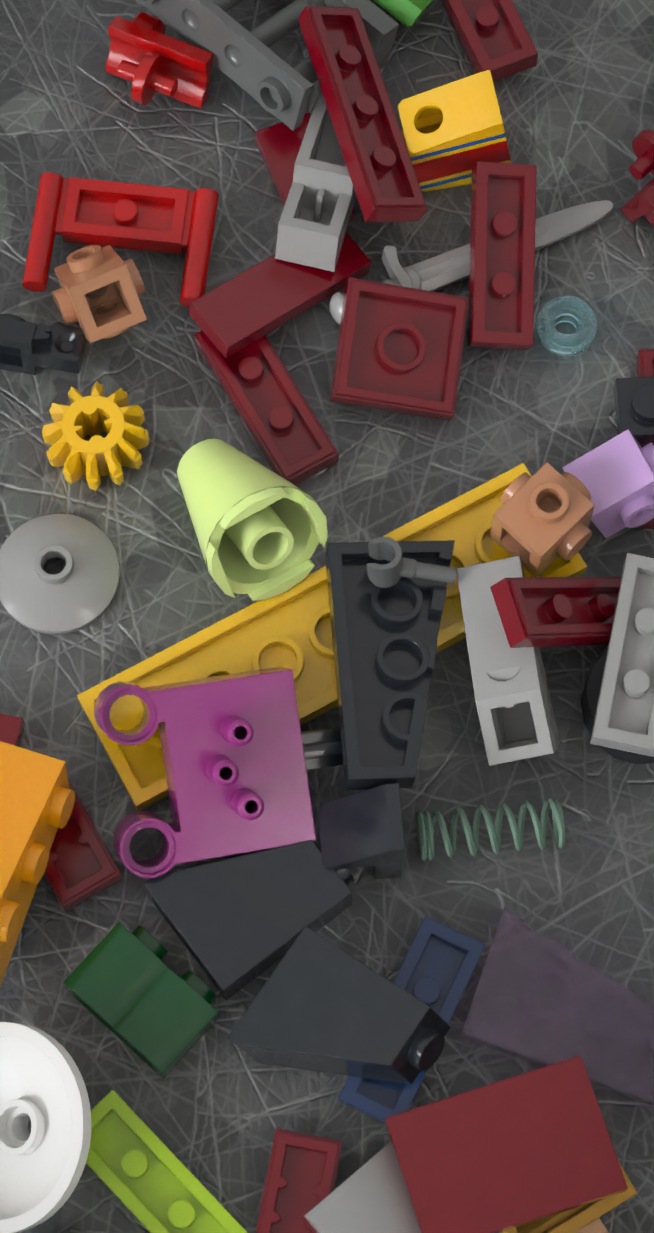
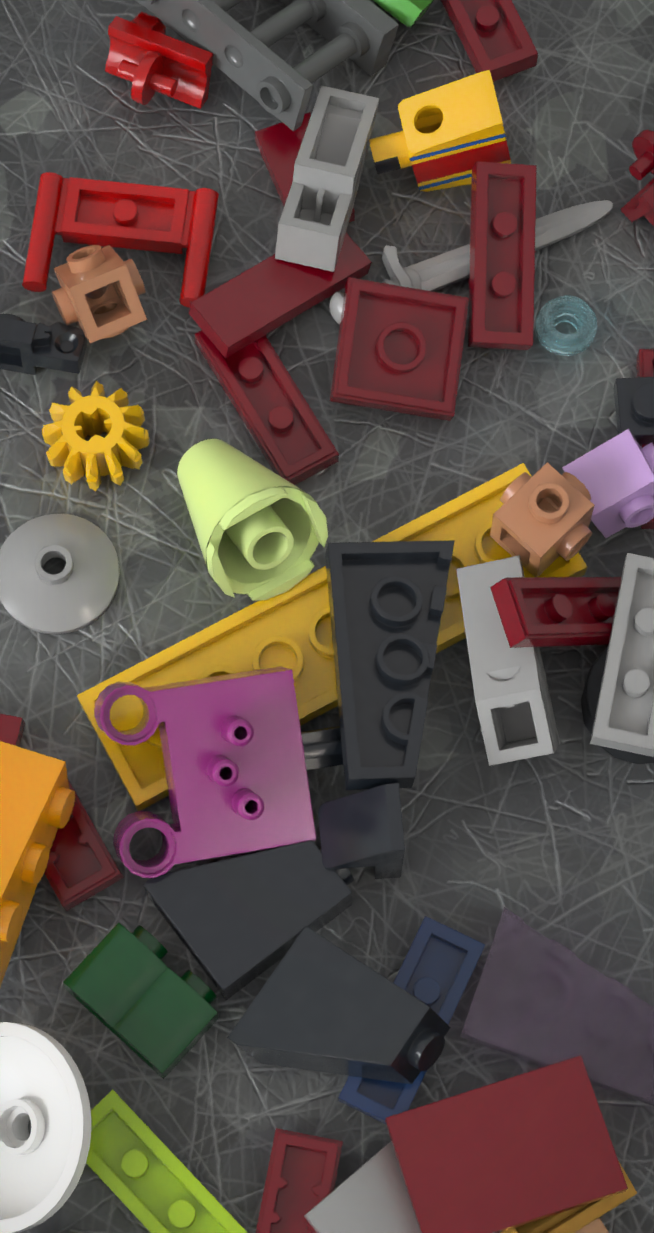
(362, 114): dark red tile -> none
(389, 574): dark grey hand -> none
(426, 822): sand green piece -> none

